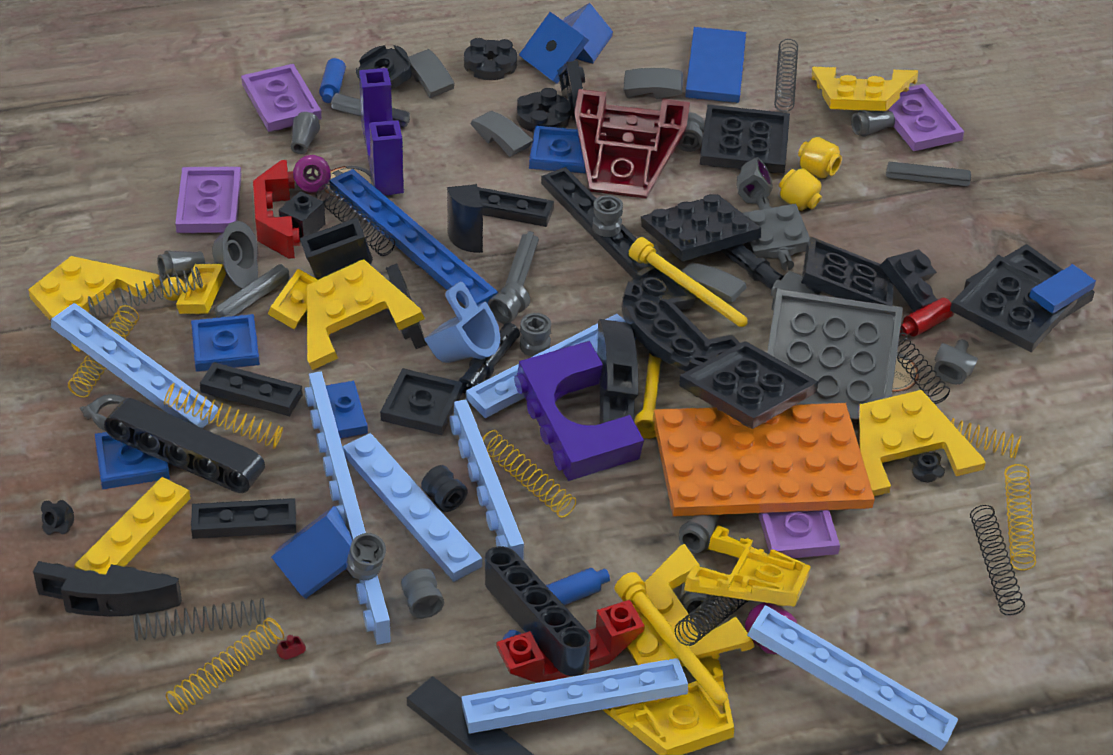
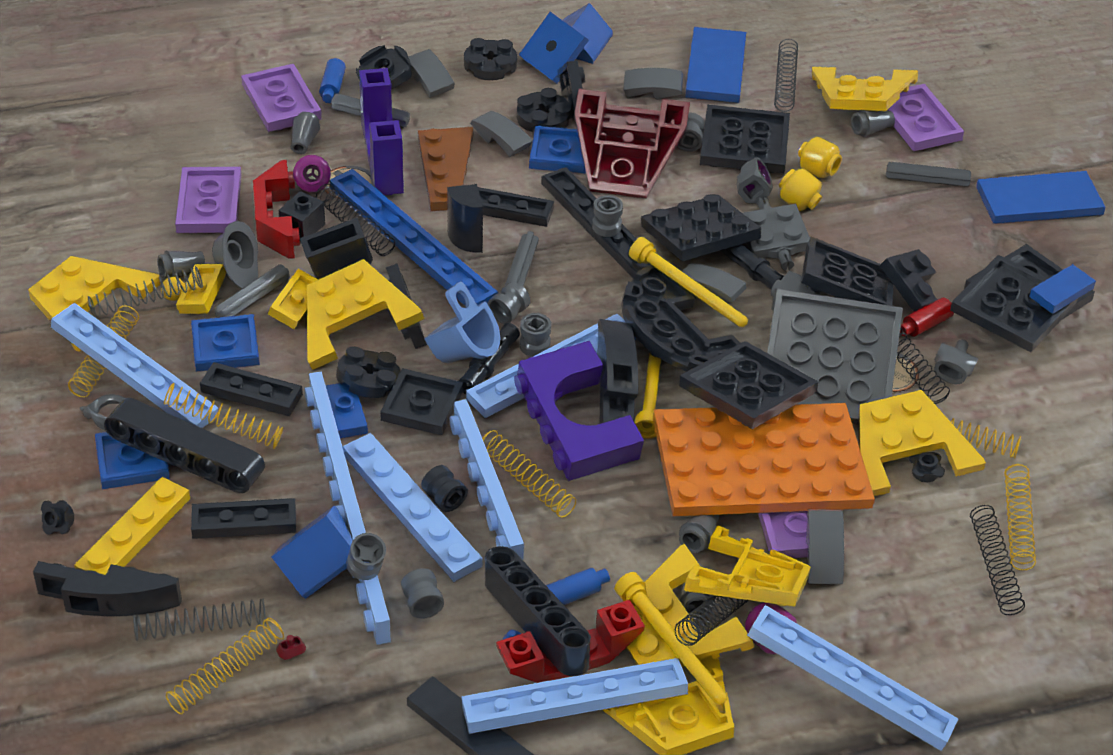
(368, 372): none -> black plate
(444, 161): none -> dark orange wing
(825, 546): none -> dark grey slope
(1040, 197): none -> blue tile

